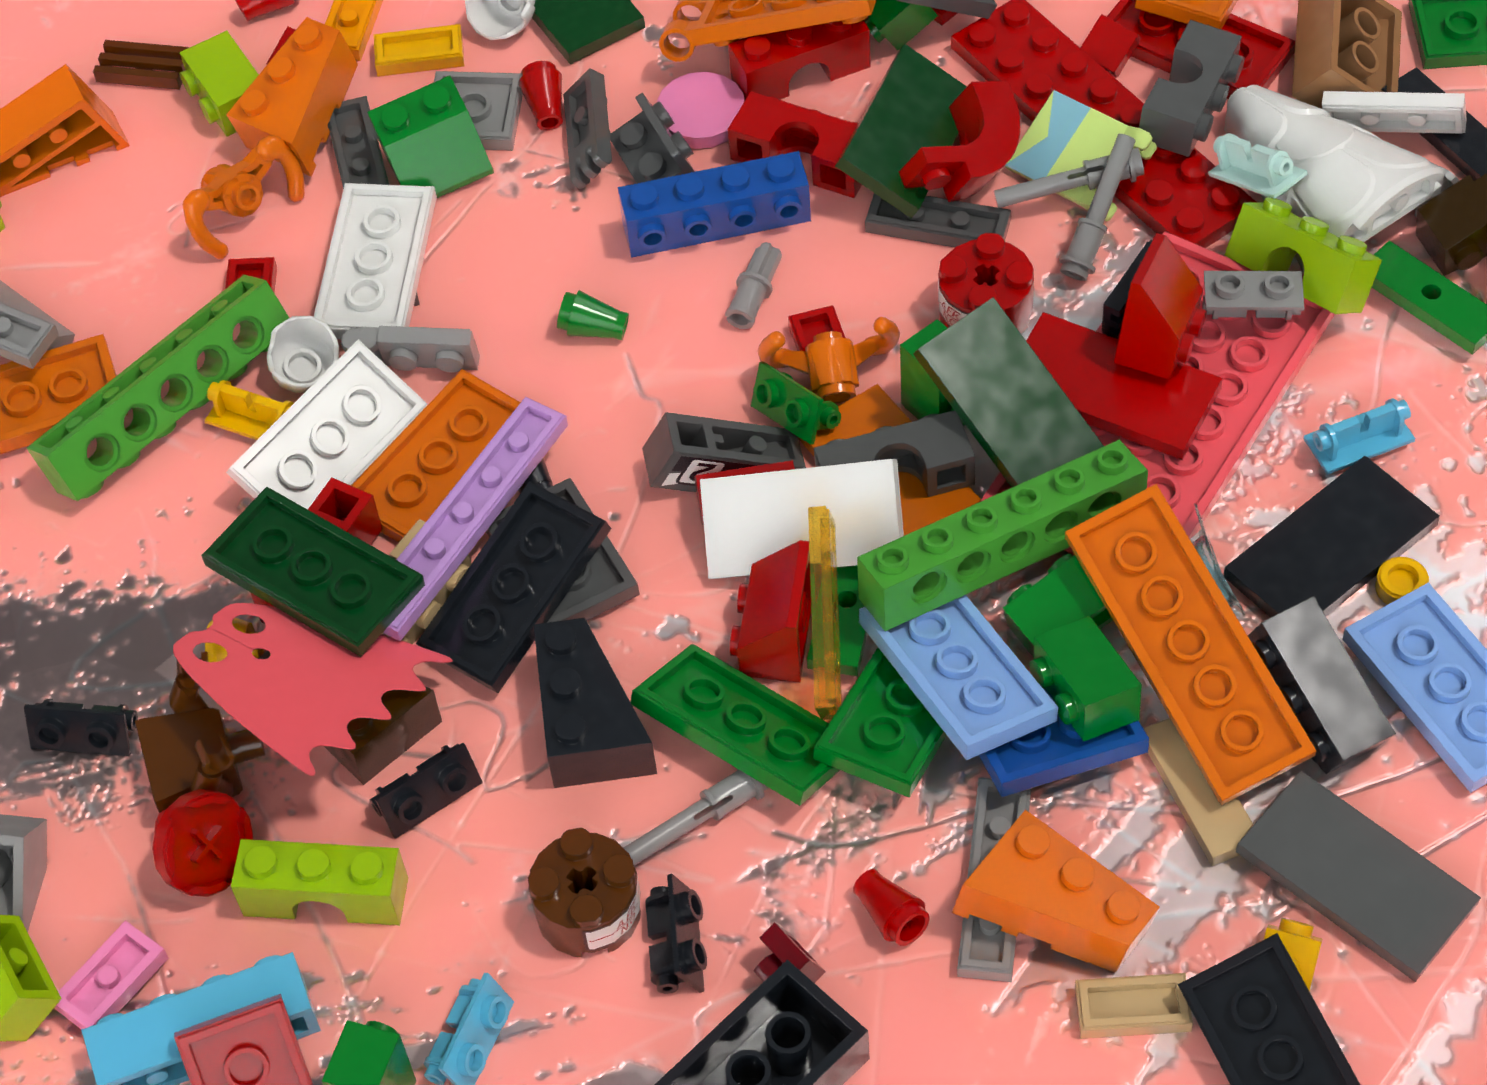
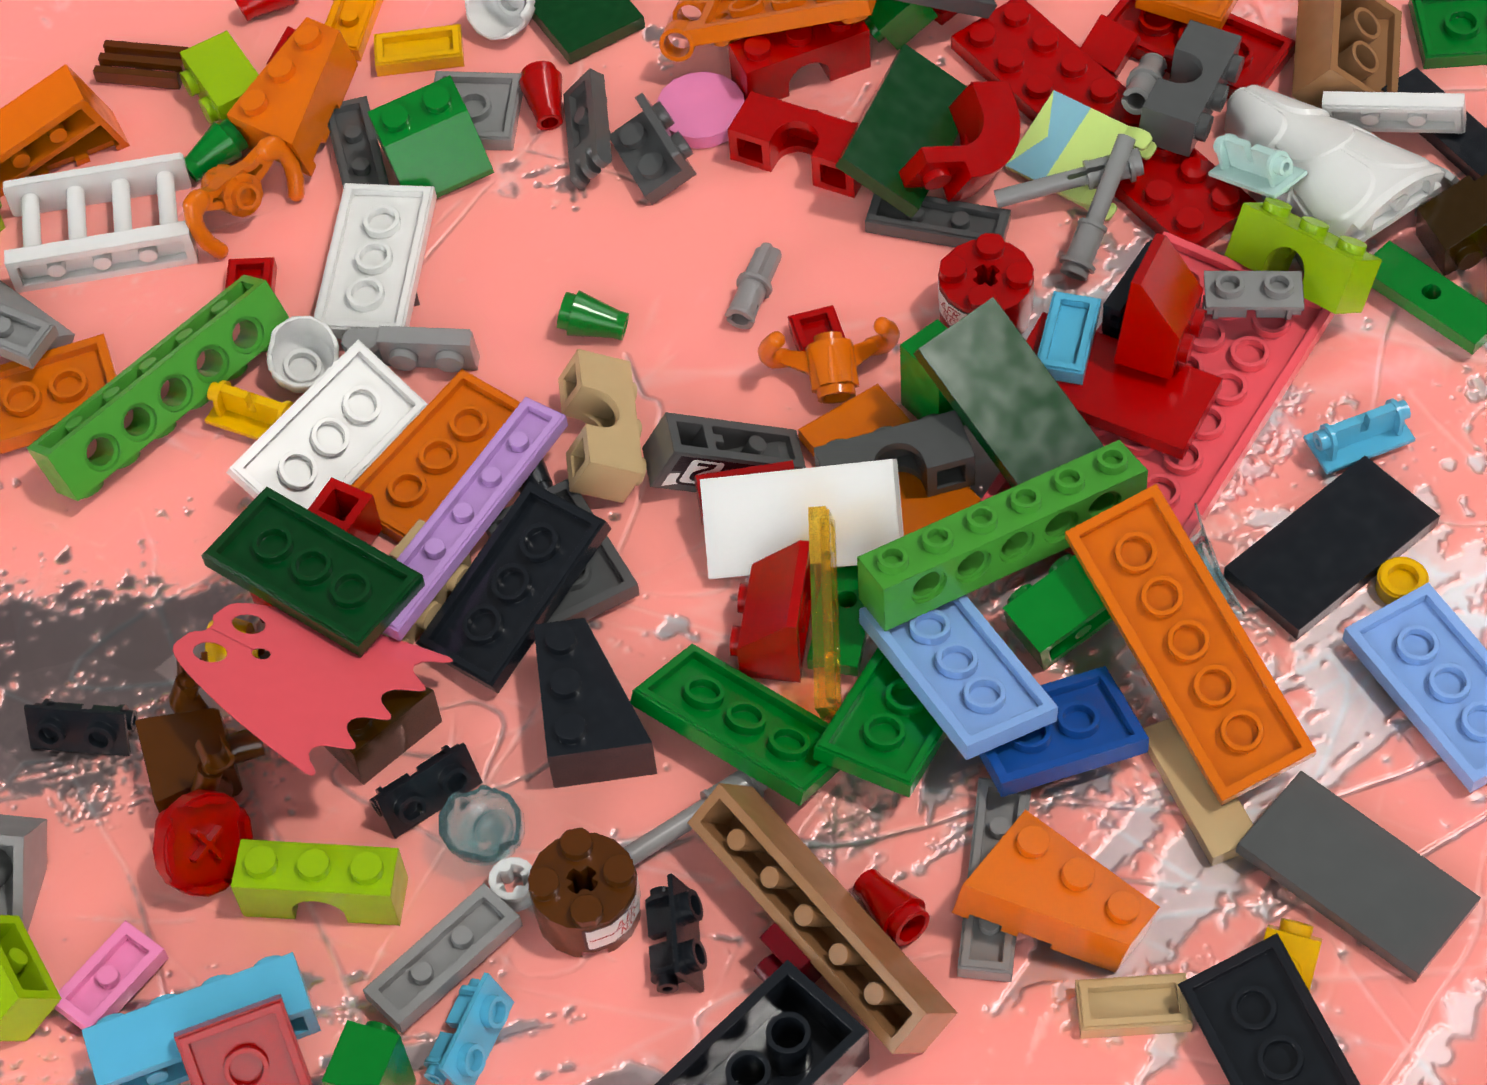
(102, 255): none -> white fence
(217, 146): none -> green cone
(442, 958): none -> light grey plate
(482, 825): none -> clear light blue hair
(505, 872): none -> white bush
(607, 452): none -> tan arch
(715, 204): blue brick -> none
(792, 404): green hinge -> none
(822, 919): none -> medium nougat brick
(1069, 336): none -> medium azure tile
(1086, 678): green brick -> none
(1141, 82): none -> light grey pin
(1321, 685): wedge -> none

